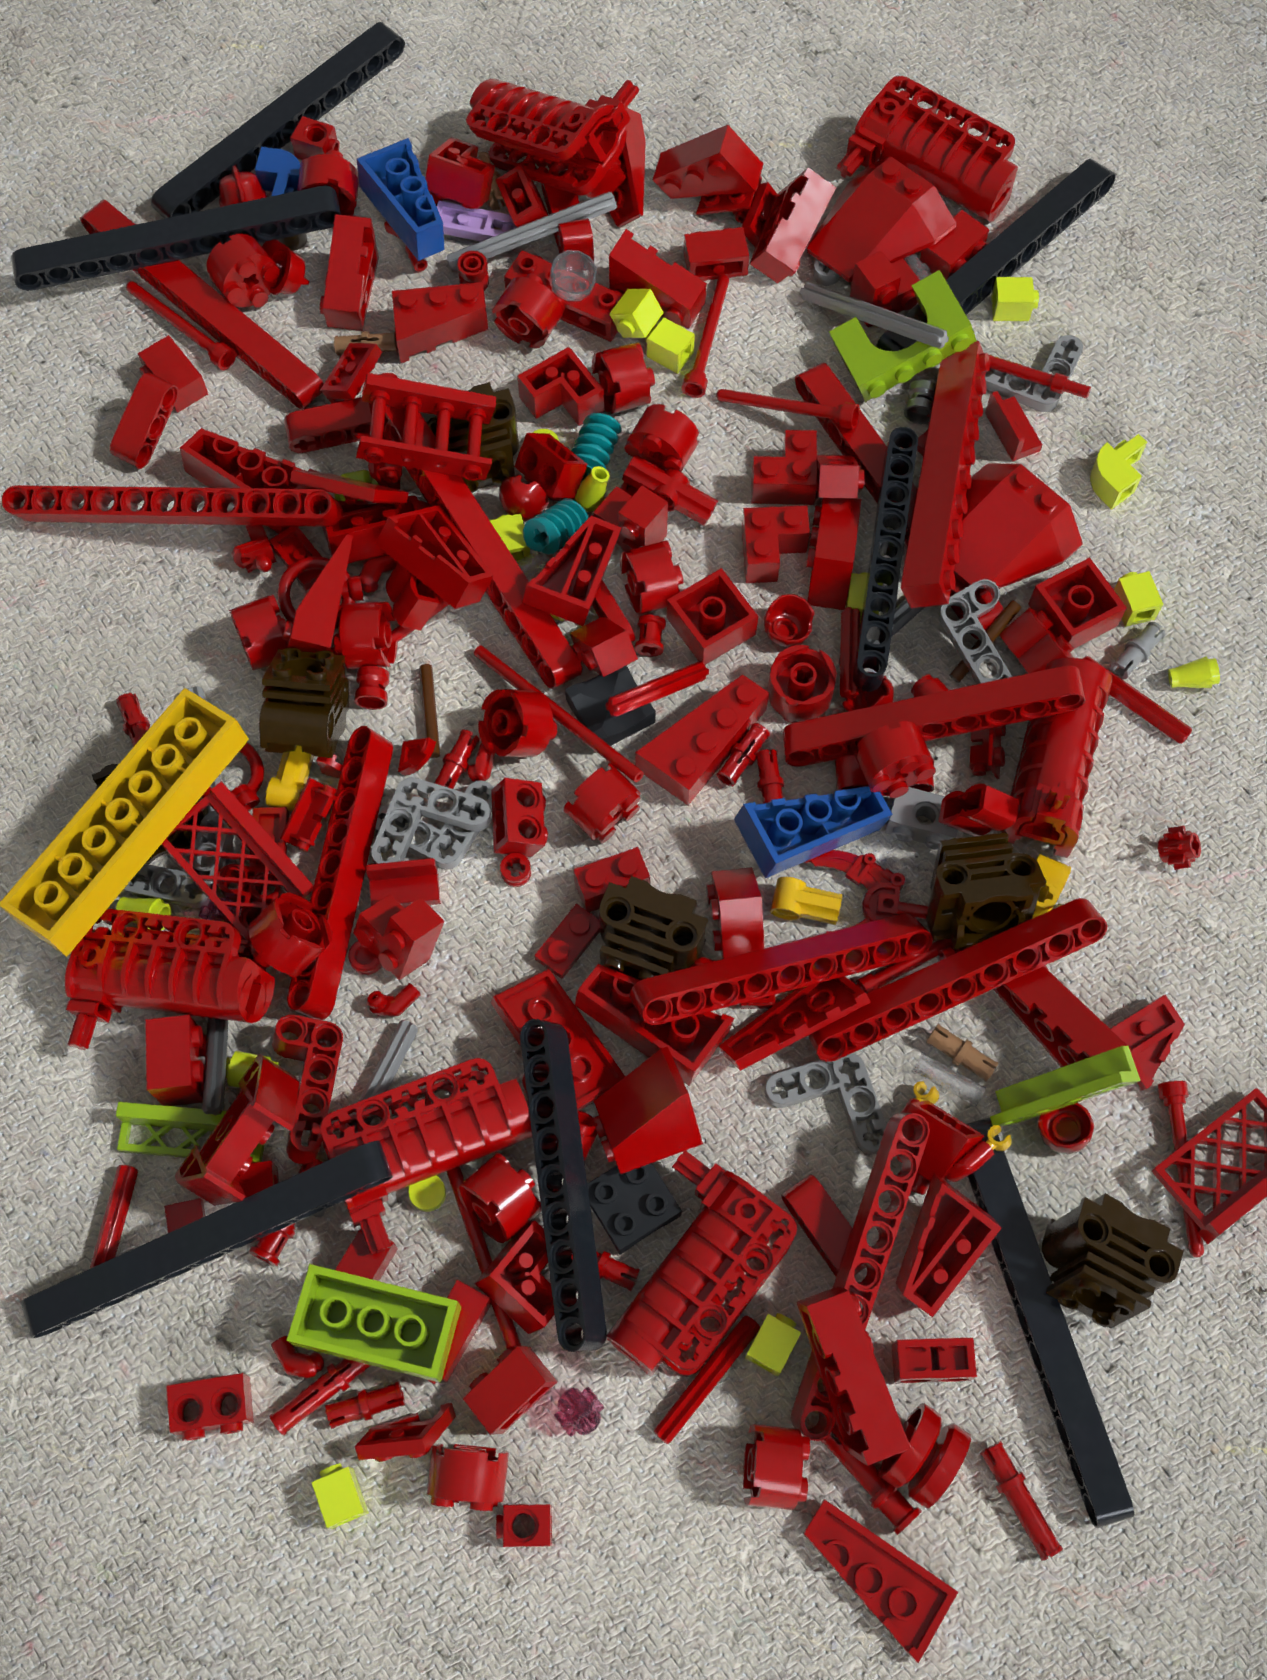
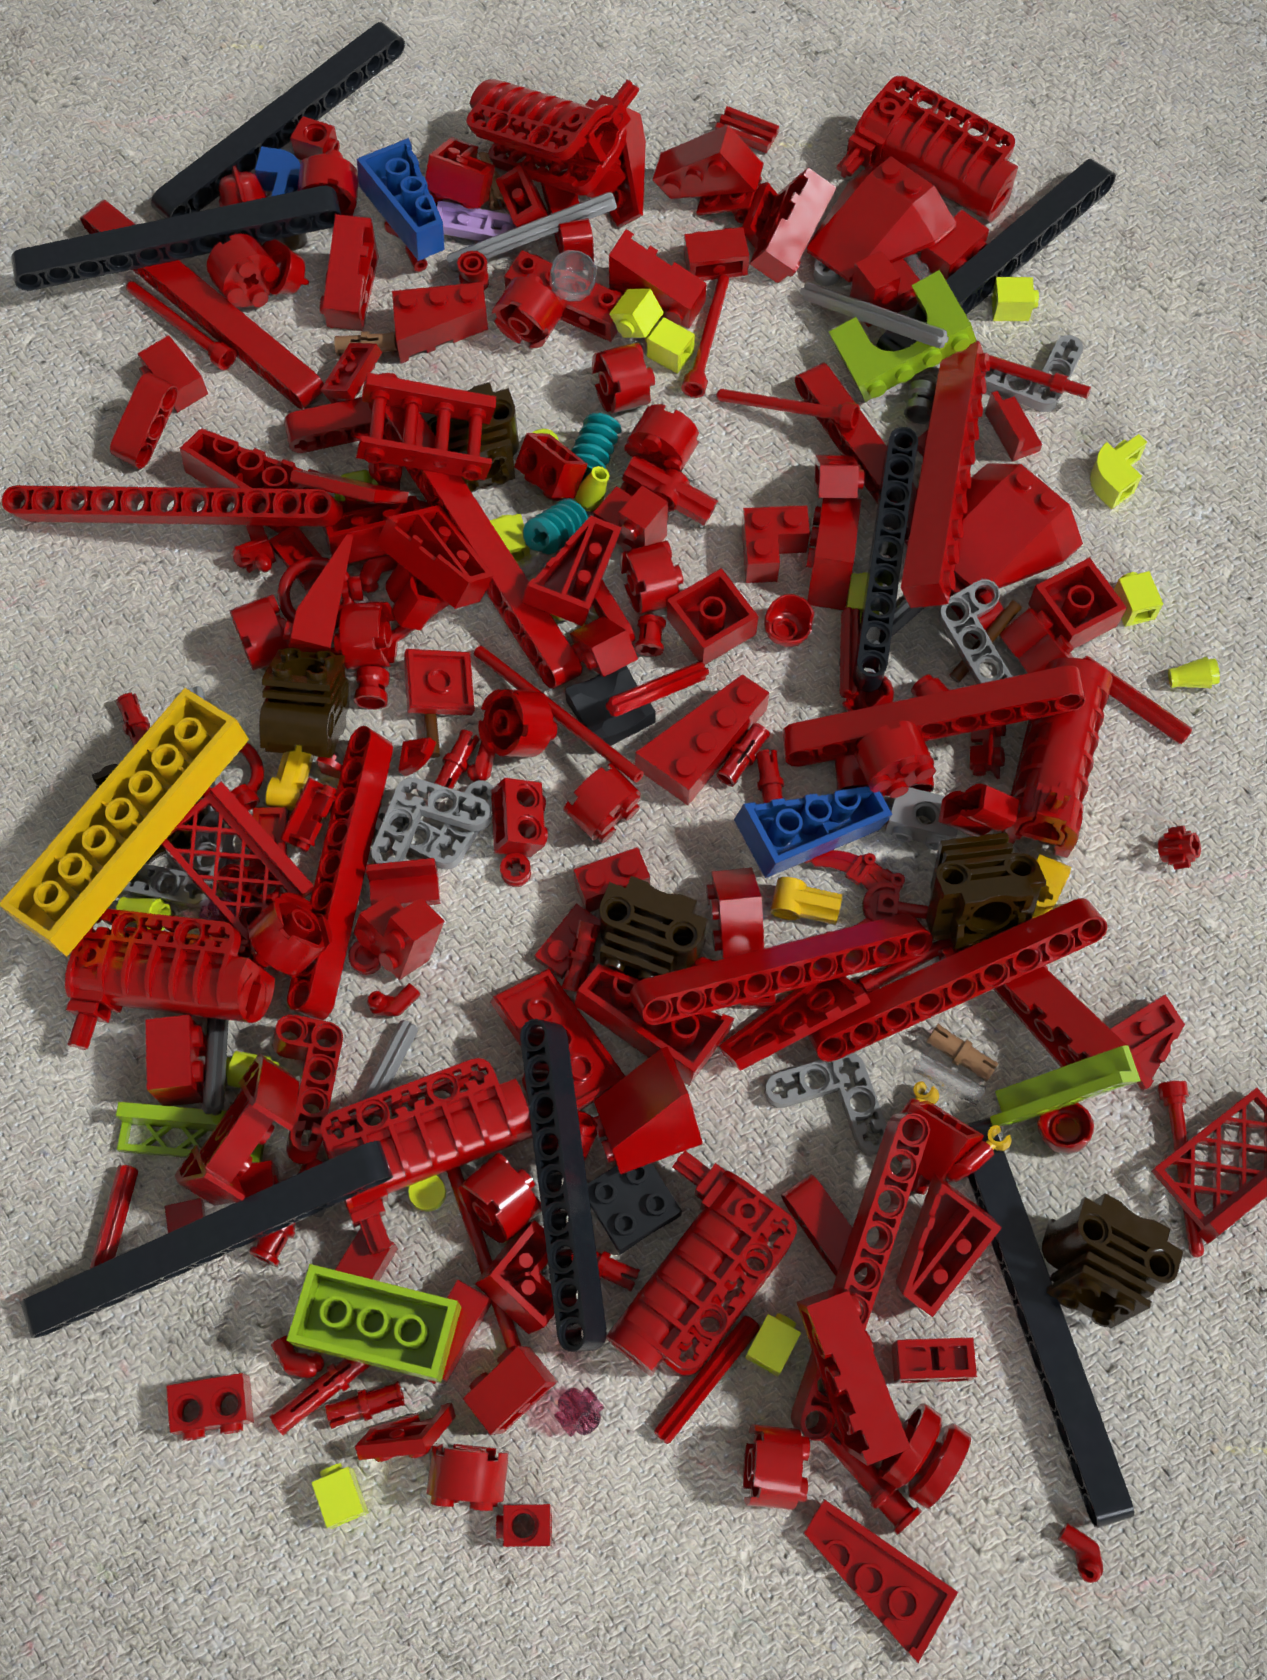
(438, 682): none -> red tile
(522, 498): red hair -> none
(559, 382): red brick -> none
(581, 955): none -> red pin
(750, 126): none -> red tile
(789, 477): red brick -> none
(801, 683): red brick -> none
(1013, 1486): red pin -> none
(1086, 1553): none -> red arm
(1137, 650): light grey pin -> none

